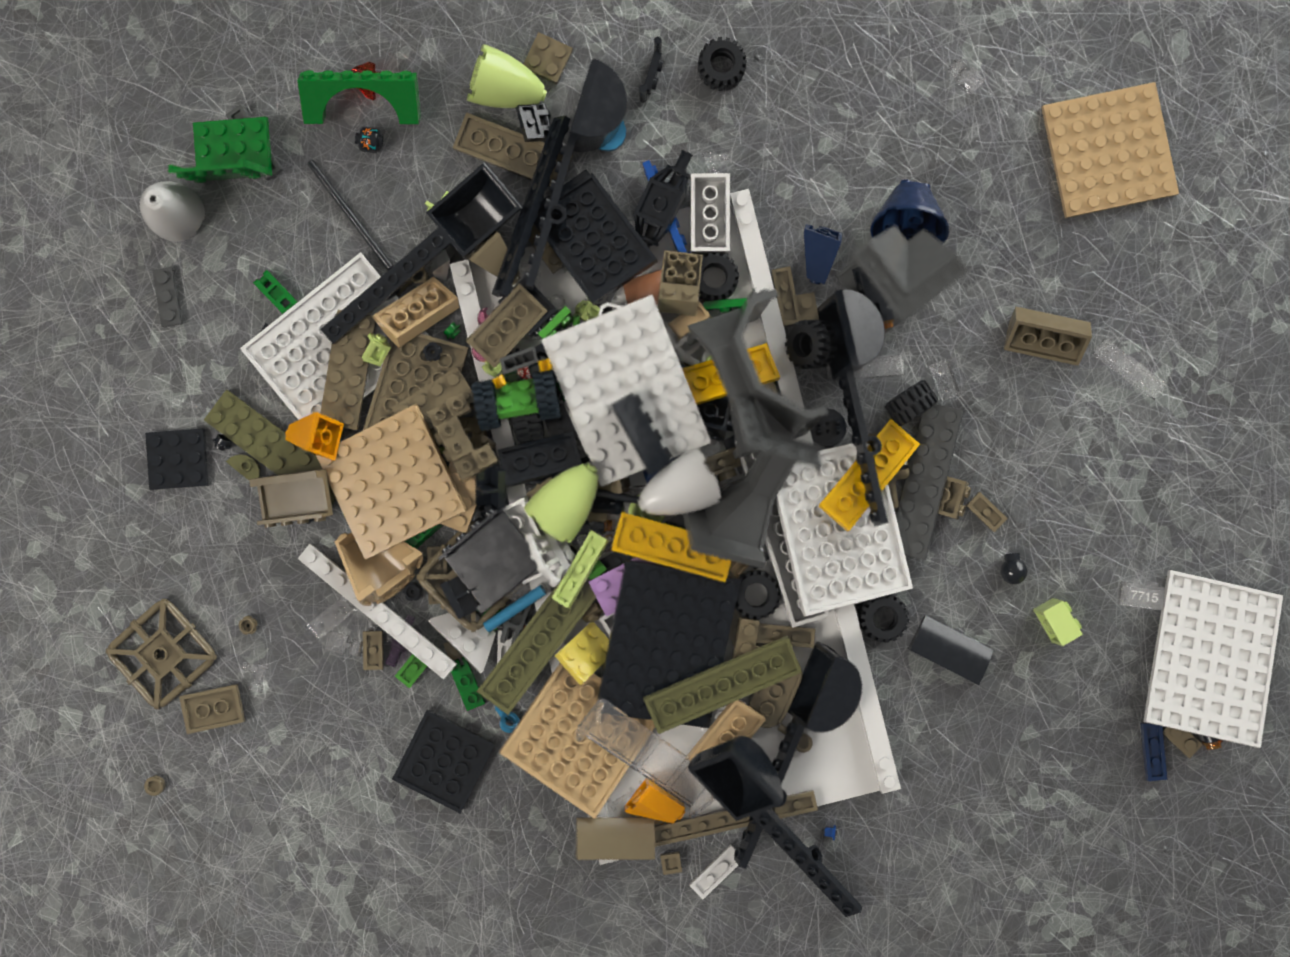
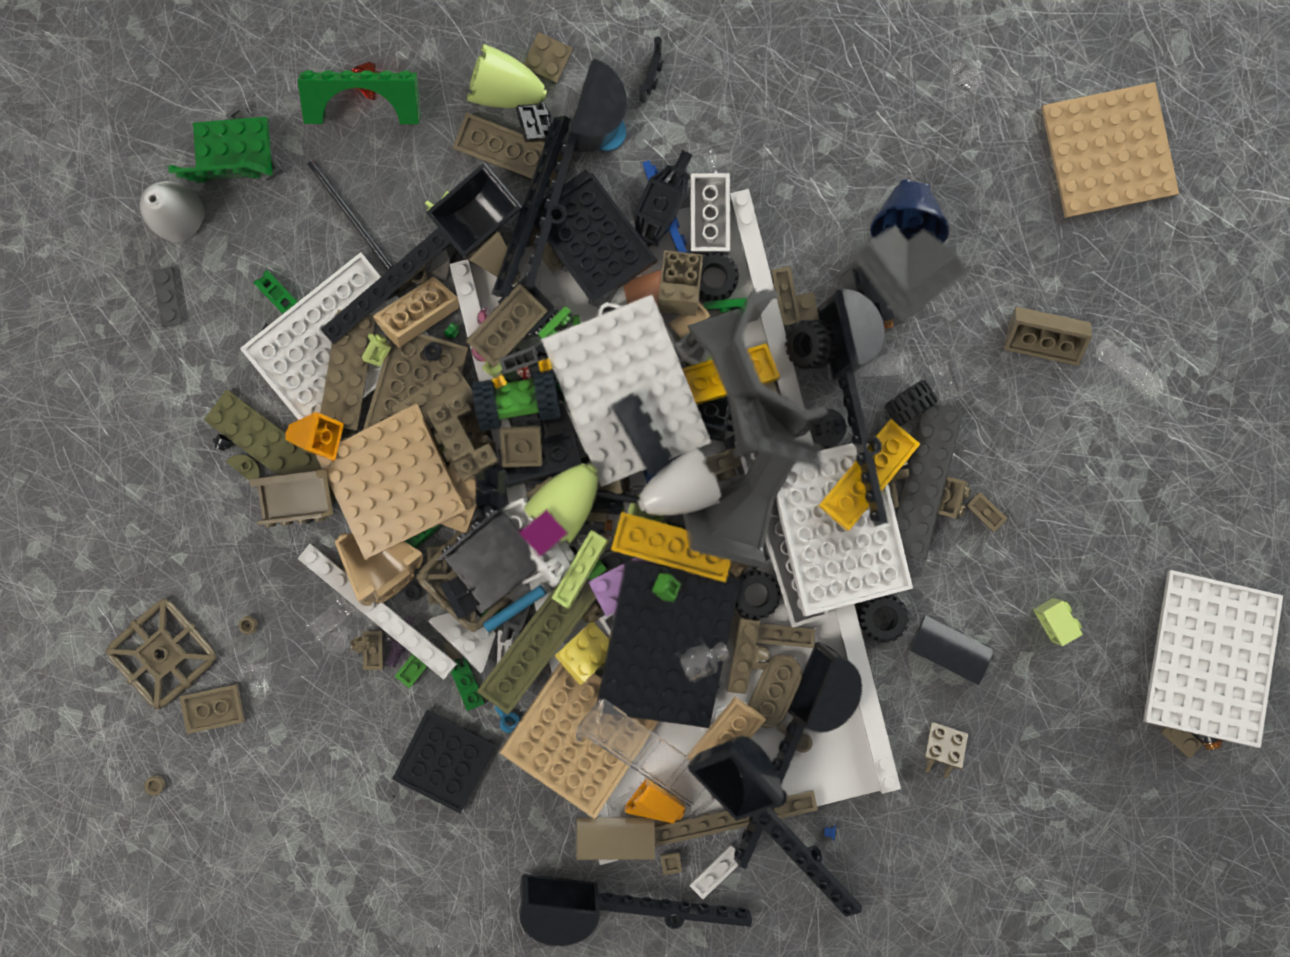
(176, 459): black plate -> none
(360, 644): none -> dark tan plate
(369, 139): black head -> none
(521, 446): none -> dark tan plate
(543, 532): none -> magenta piece
(569, 910): none -> black plate
(586, 310): yellowish green bracket -> none
(666, 587): none -> bright green slope
(701, 661): none -> clear piece
(722, 684): olive plate -> none
(726, 49): black tyre -> none
(820, 252): dark blue slope -> none
(945, 746): none -> plate
(1013, 569): black piece -> none
(1141, 595): clear brick -> none
(1153, 752): dark blue plate -> none

